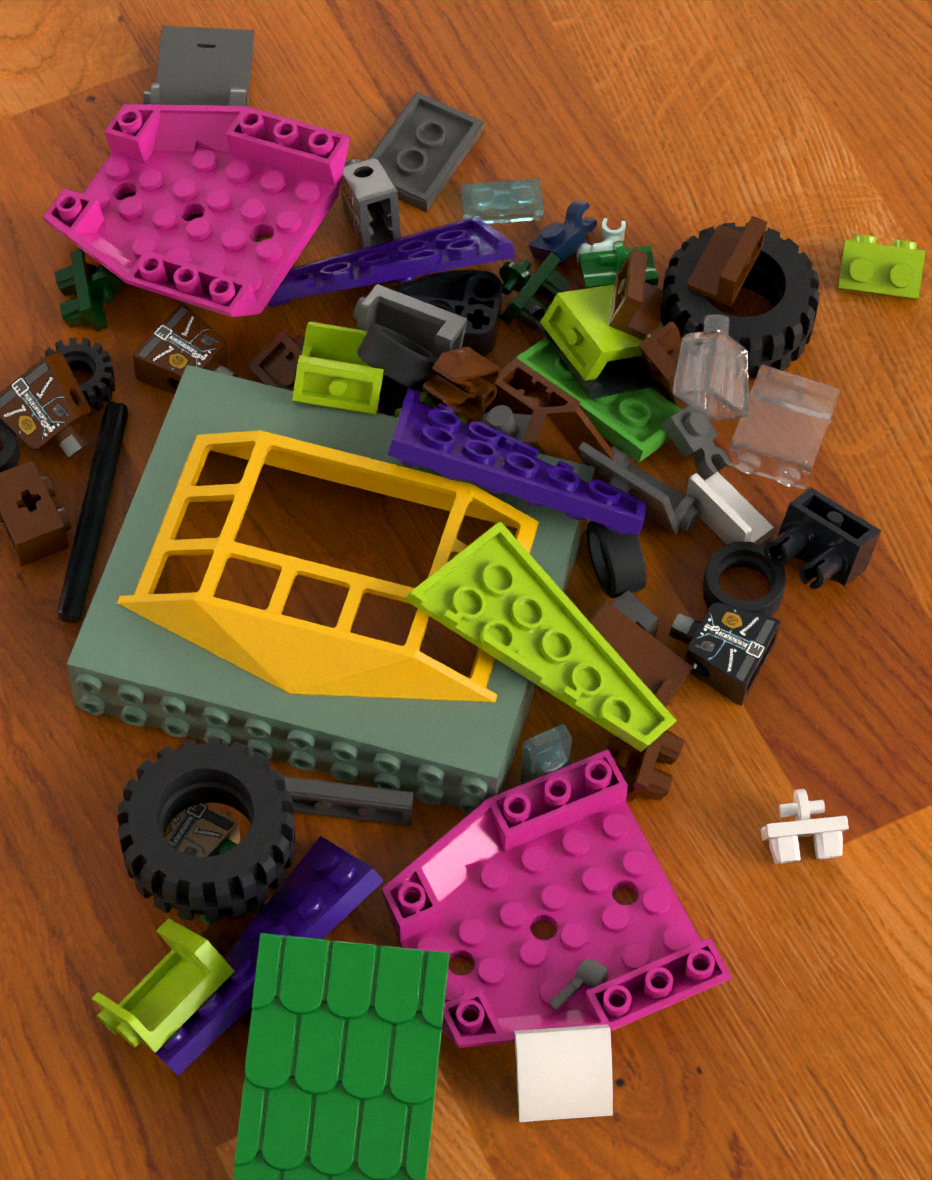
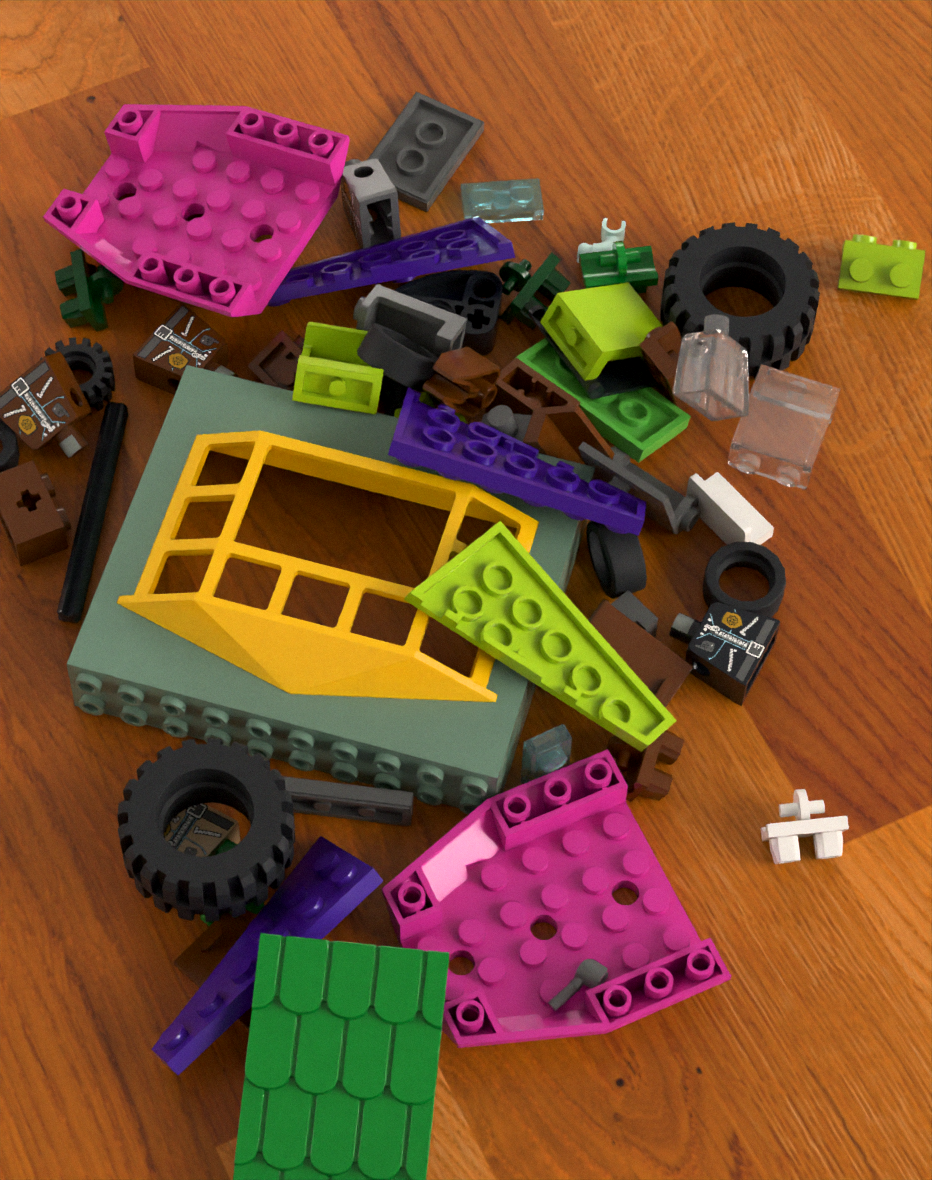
(169, 991): lime panel -> none
(203, 67): dark grey door -> none
(564, 237): dark blue plate -> none
(564, 1073): white slope -> none
(634, 301): reddish brown panel -> none
(694, 435): dark grey plate -> none
(728, 261): reddish brown panel -> none
(825, 537): black brick -> none

